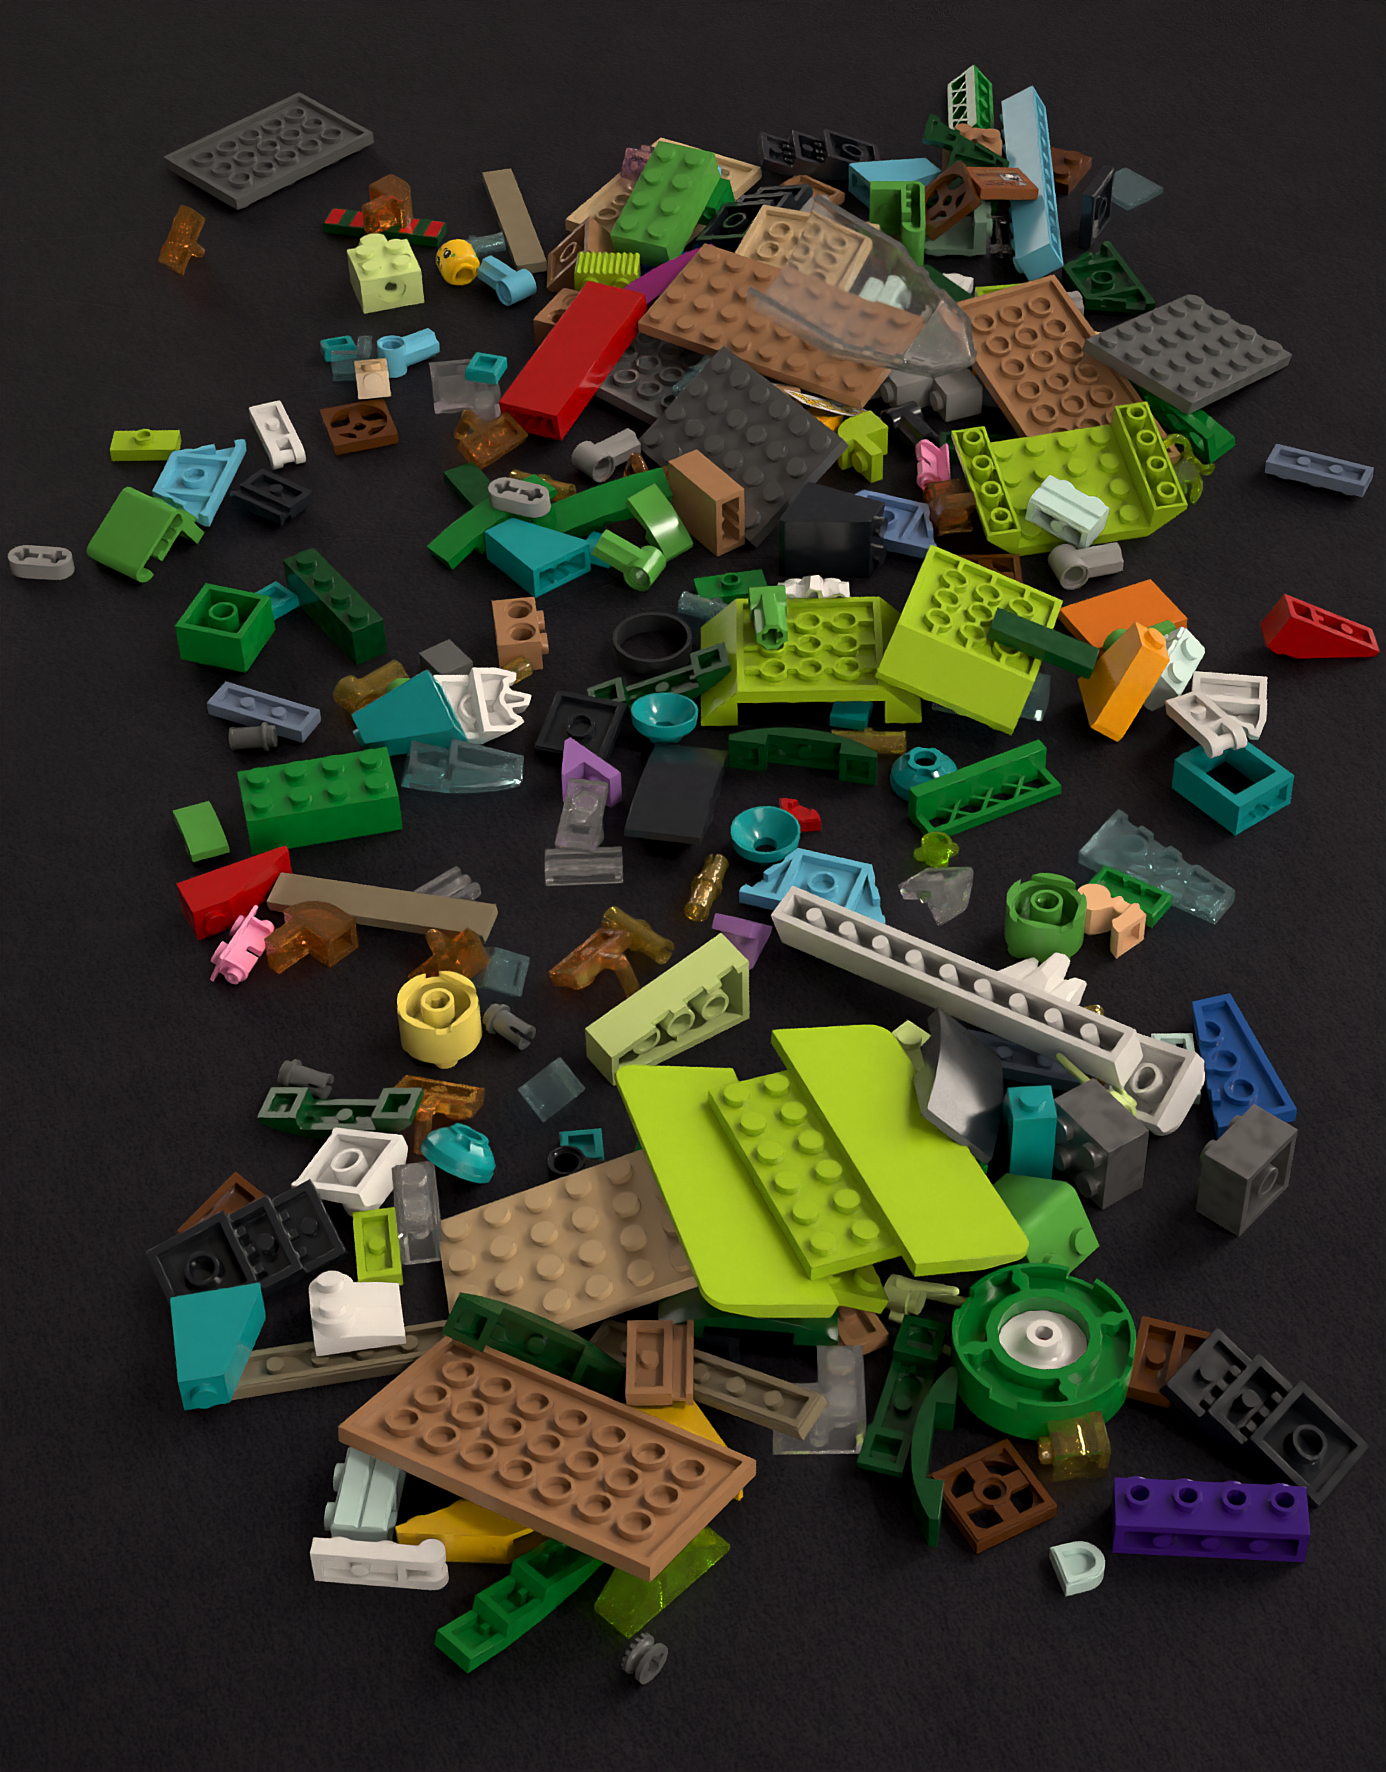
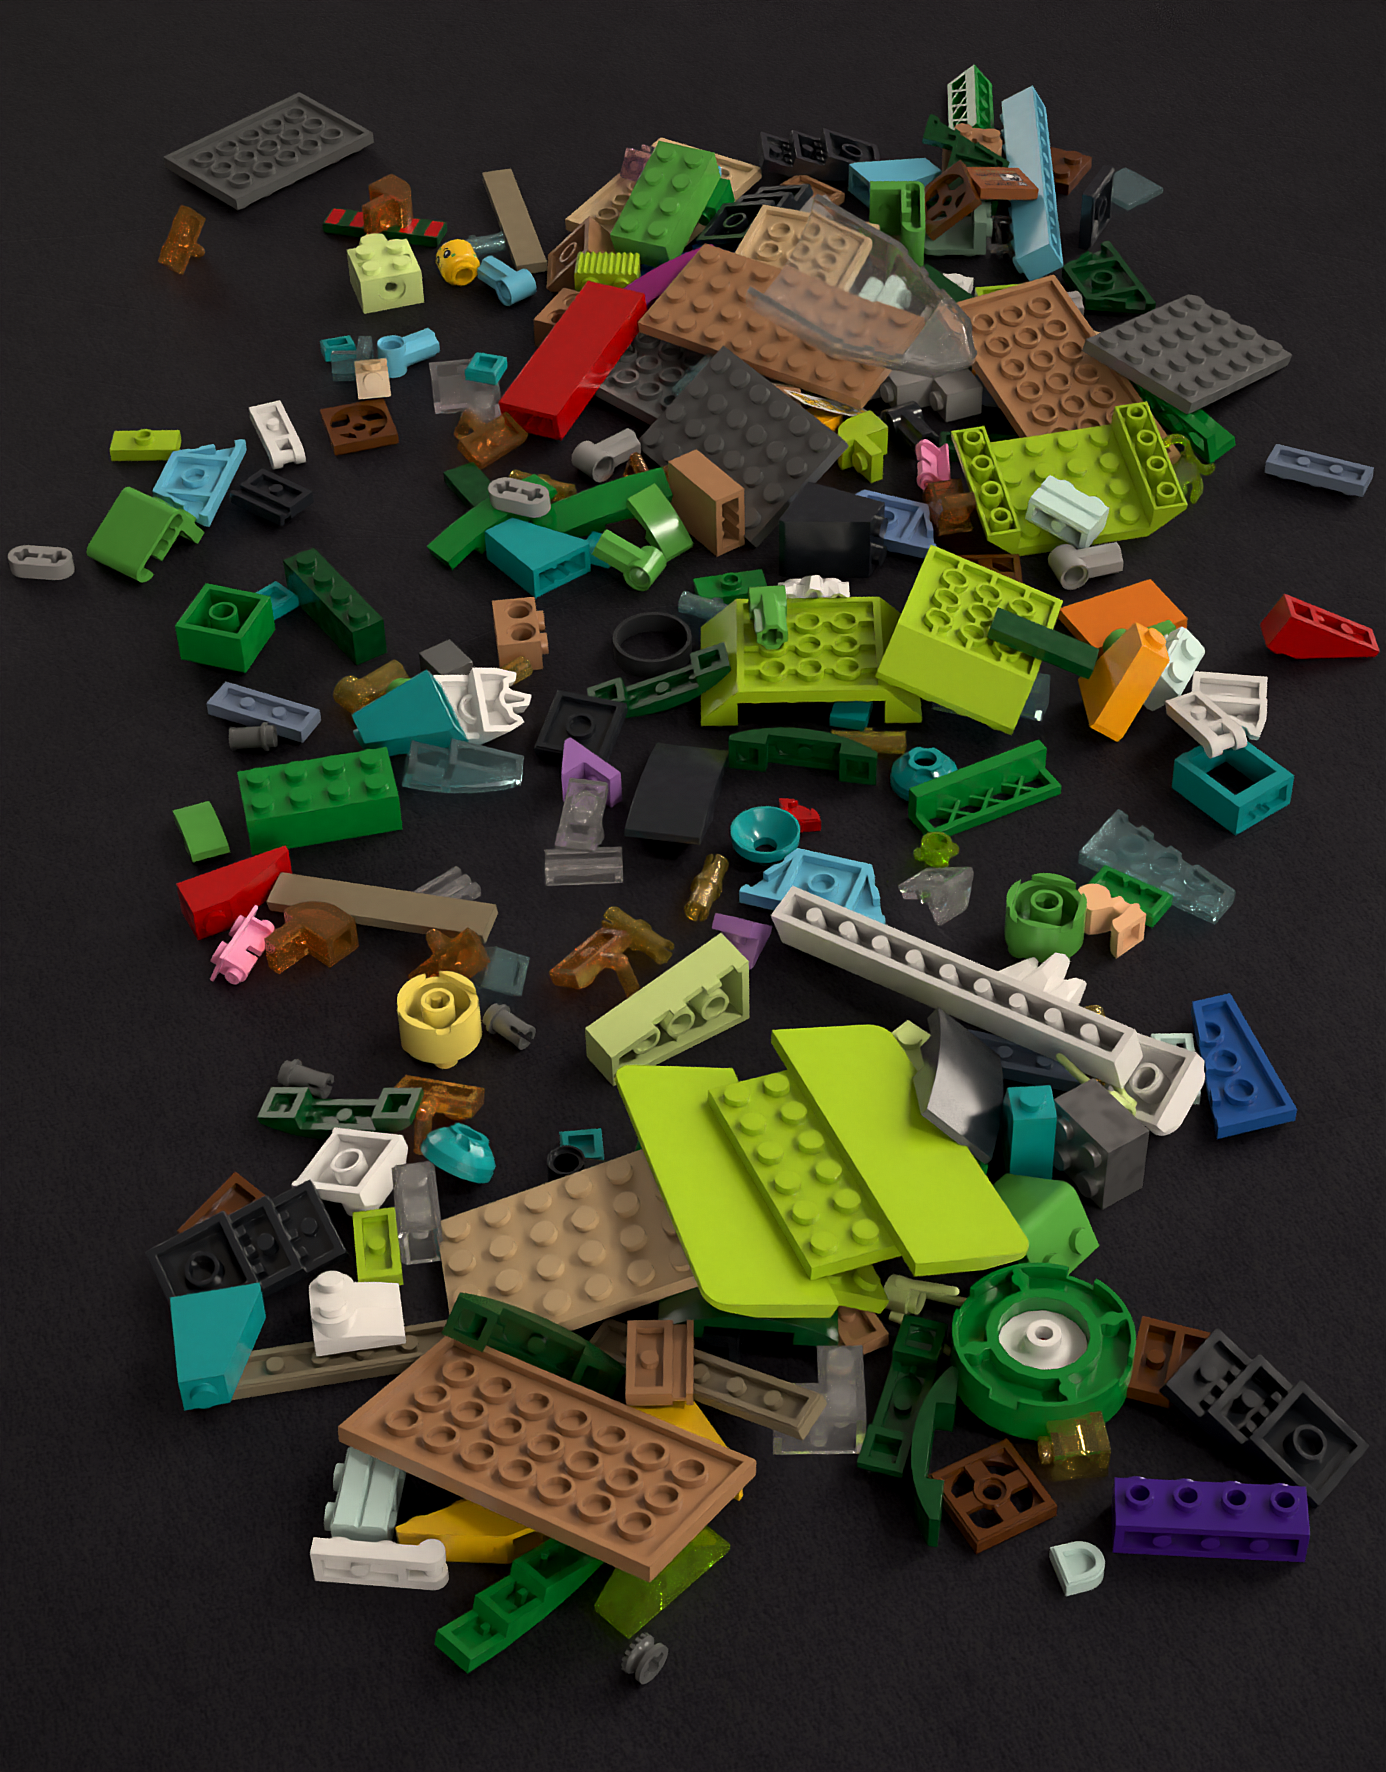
(551, 1089): clear light blue panel -> none
(664, 716): teal piece -> none
(1245, 1169): flat silver brick -> none

